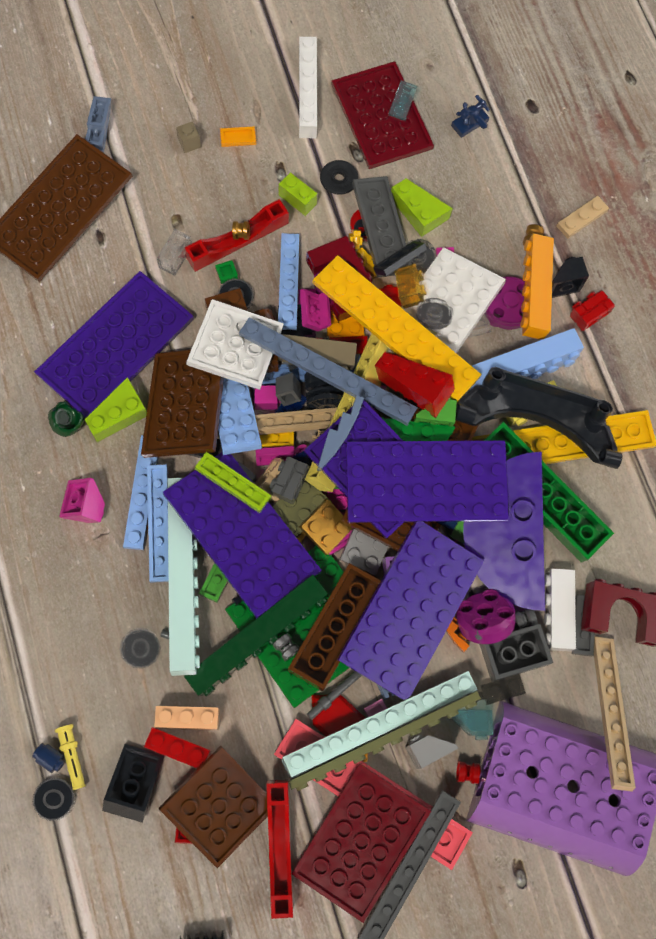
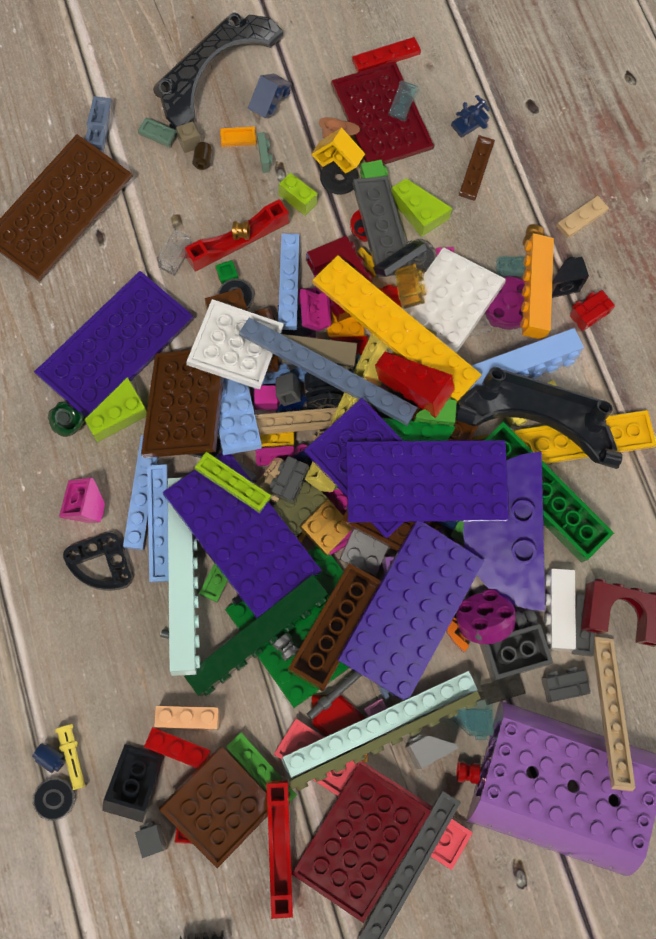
(109, 553): none -> black beam
(140, 648): clear tile -> none
(150, 839): none -> dark grey brick
(157, 132): none -> sand green plate
(184, 76): none -> panel
(202, 156): none -> dark brown brick
(255, 763): none -> bright green plate
(265, 158): none -> sand green plate
(267, 94): none -> dark blue brick
(307, 87): white arch -> none
(331, 125): none -> nougat piece
(336, 438): sand blue slope -> none
(340, 149): none -> yellow brick
(356, 238): yellow plate -> none
(373, 169): none -> bright green brick
(386, 54): none -> red plate
(434, 313): clear tile -> none
(476, 167): none -> reddish brown tile
(510, 266): none -> clear light blue plate
(565, 685): none -> dark grey brick

